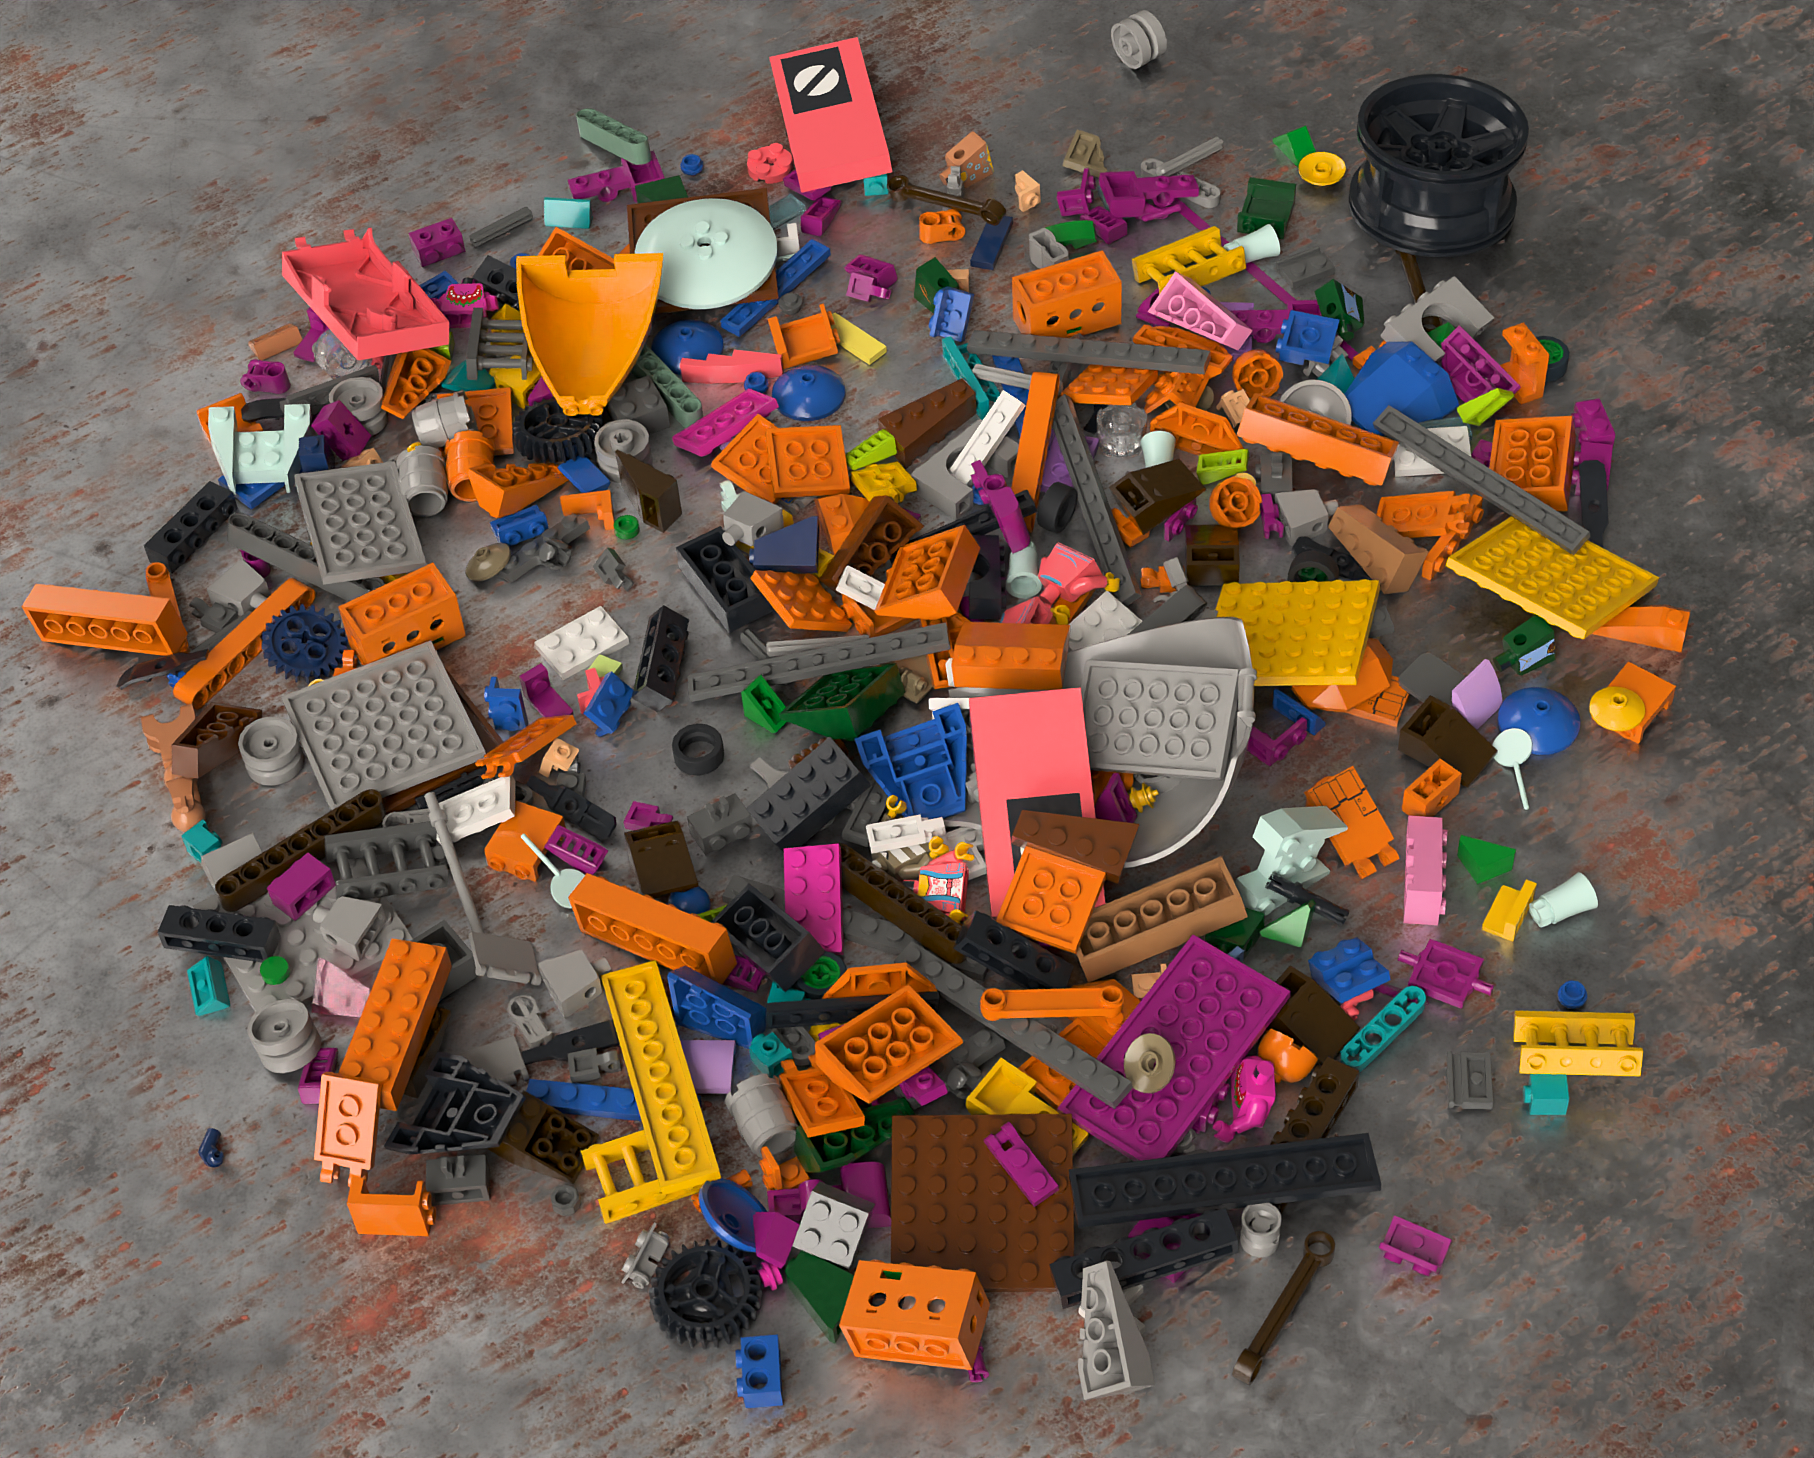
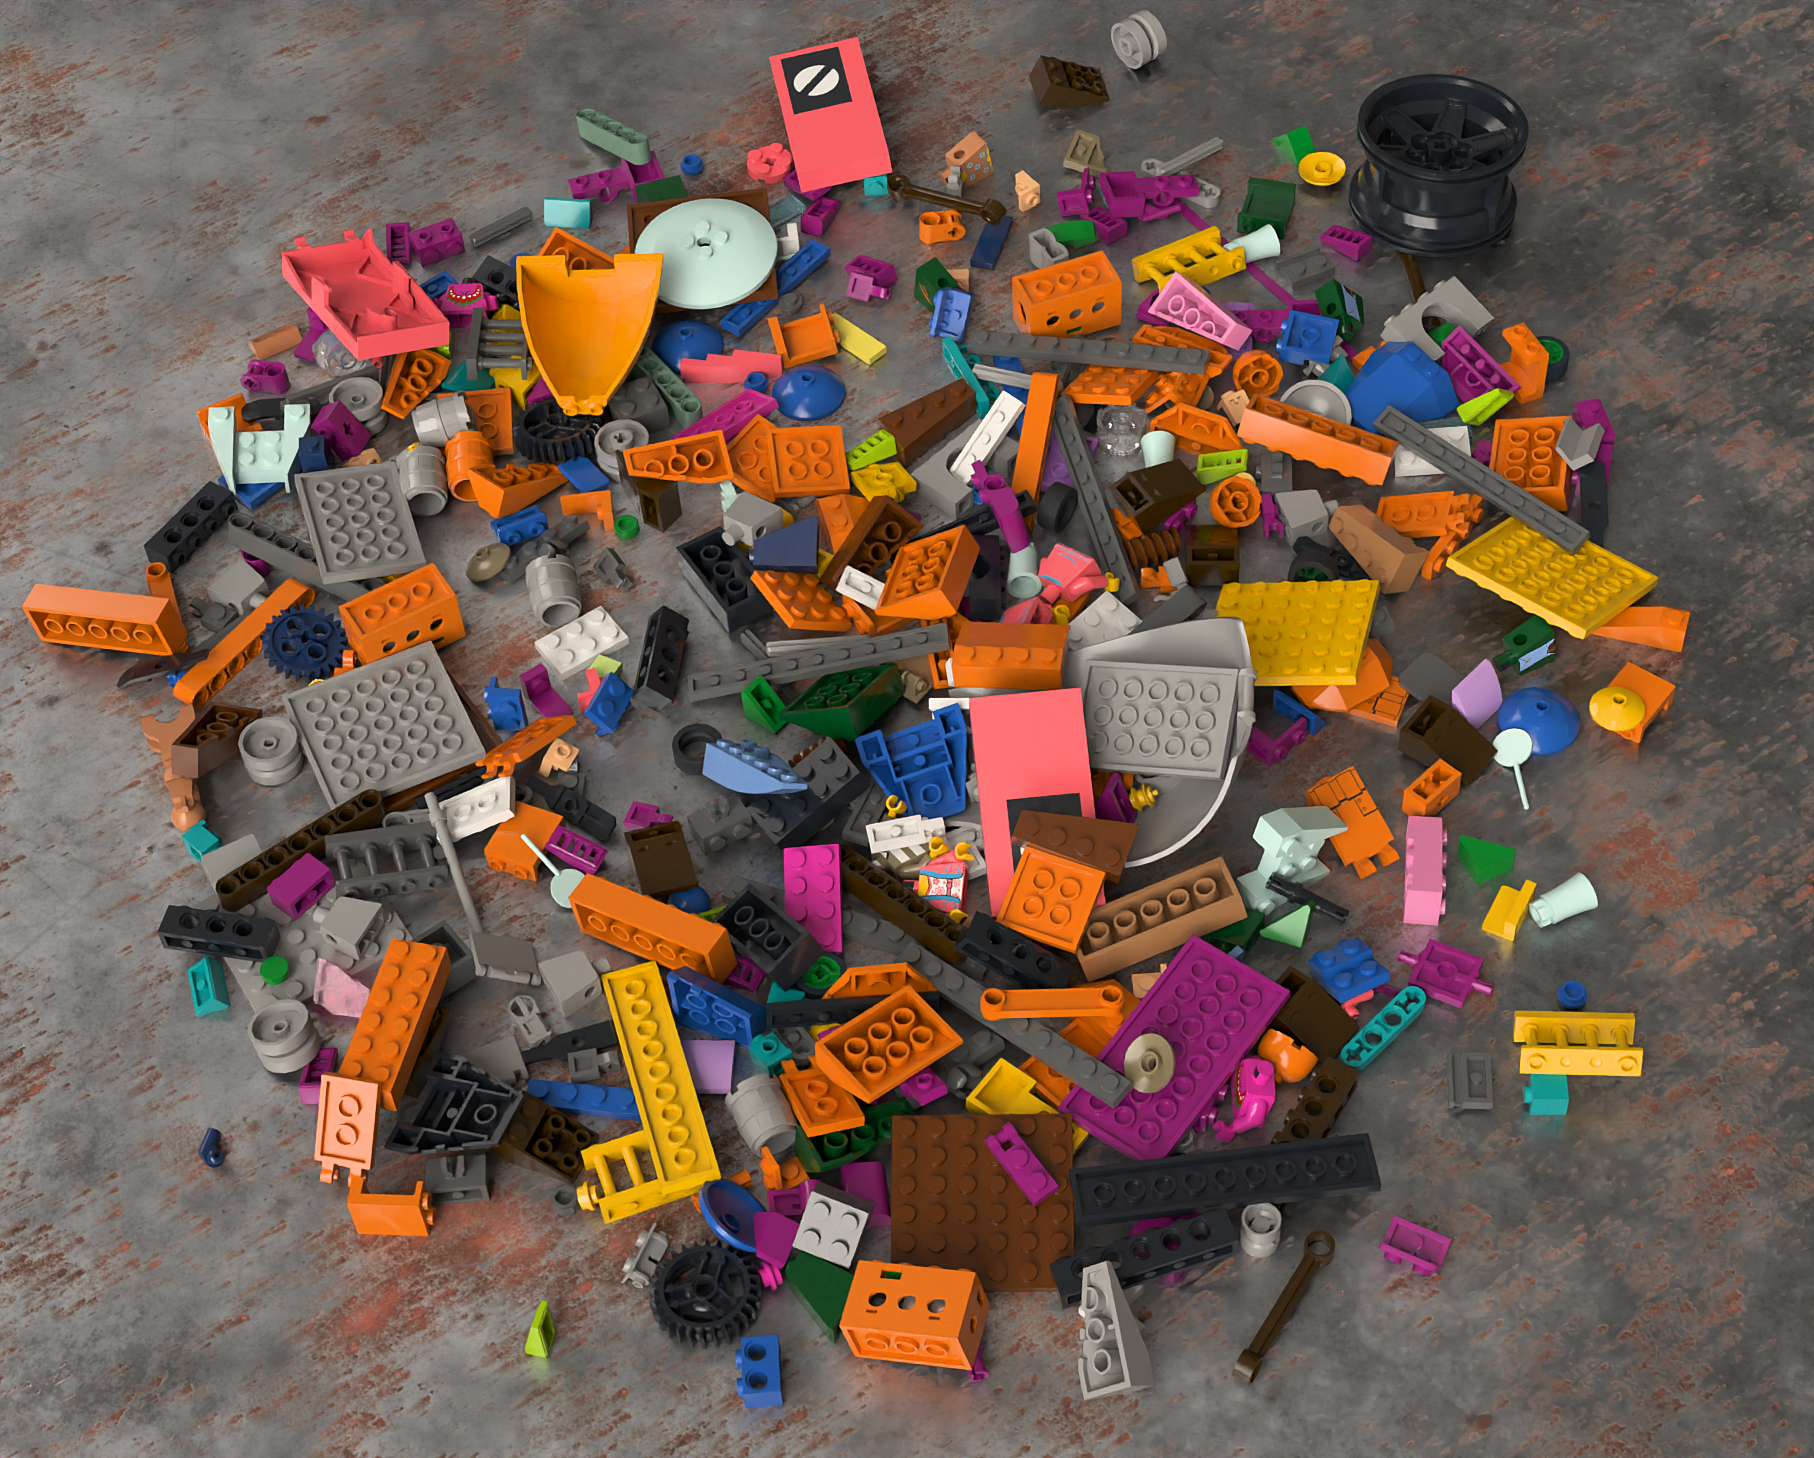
(398, 230): none -> magenta slope
(541, 1332): none -> lime slope
(553, 590): none -> light grey piece
(588, 1196): none -> yellow plate
(687, 459): none -> orange wedge
(749, 768): none -> medium blue wedge
(1066, 84): none -> dark brown slope
(1153, 547): none -> reddish brown piece
(1353, 243): none -> magenta slope
(1578, 446): none -> light grey panel

